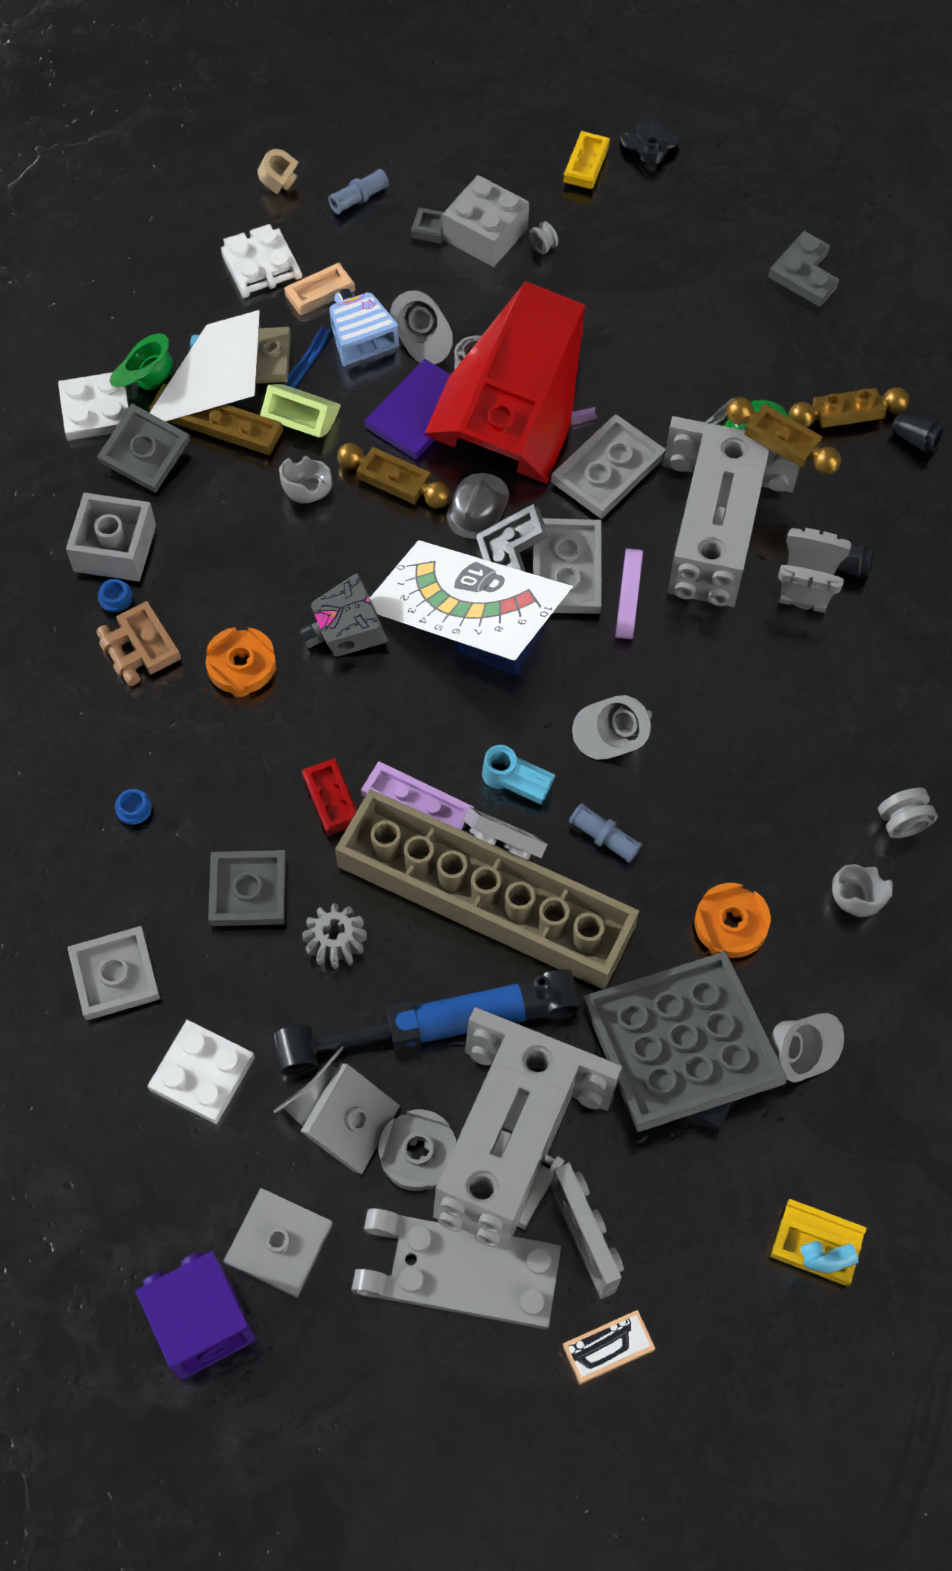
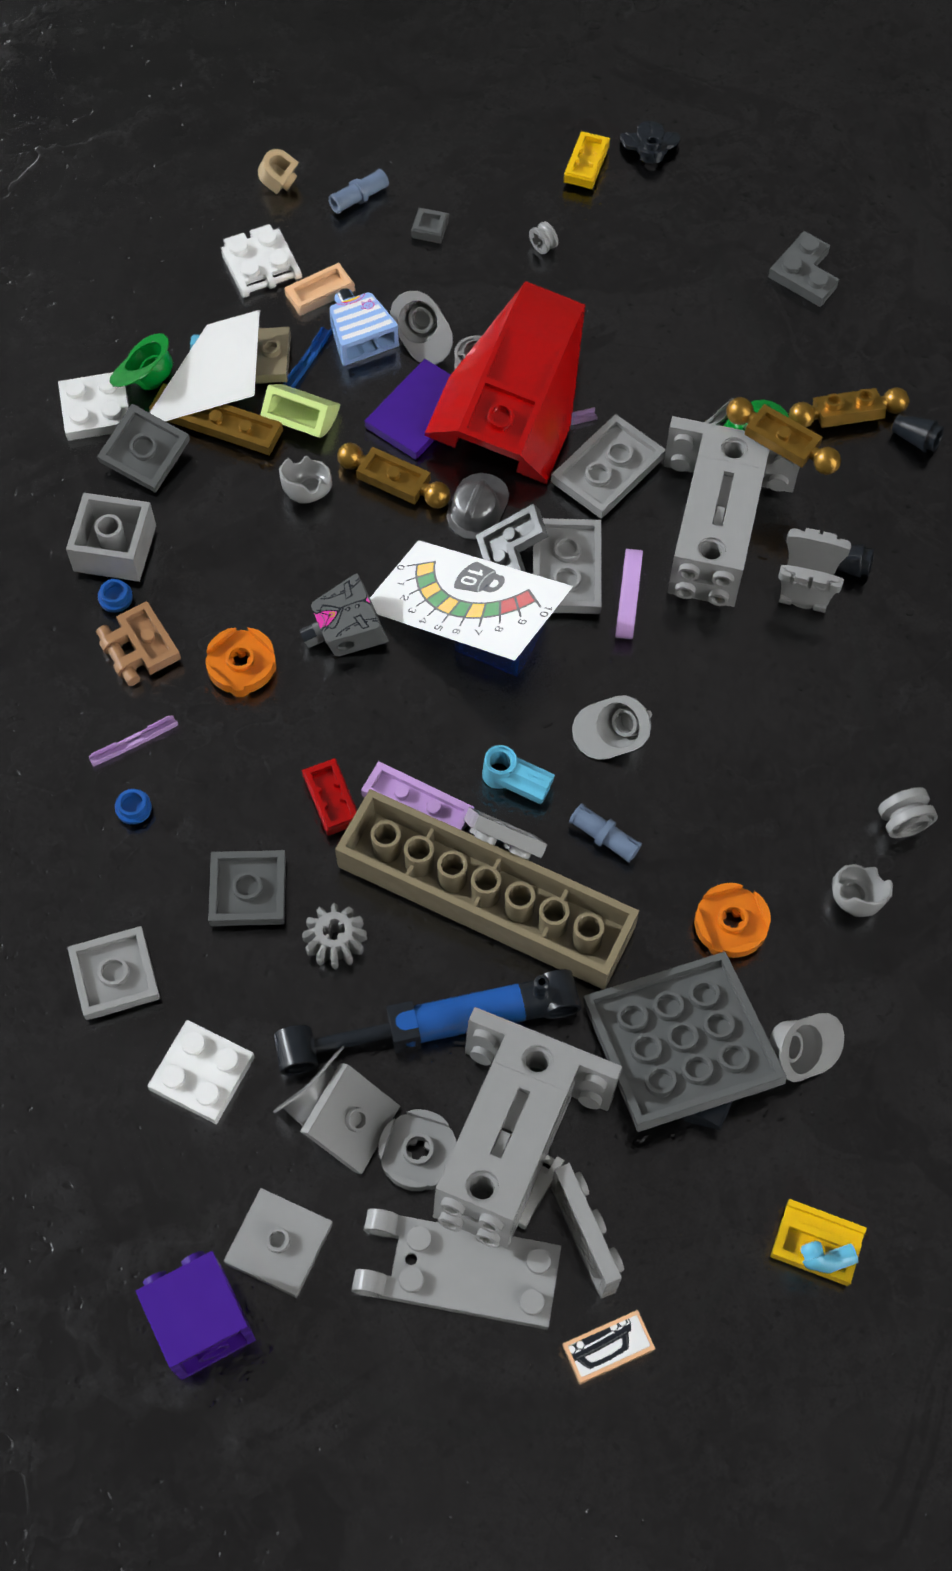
(115, 749): none -> lavender piece
(485, 220): light grey brick -> none

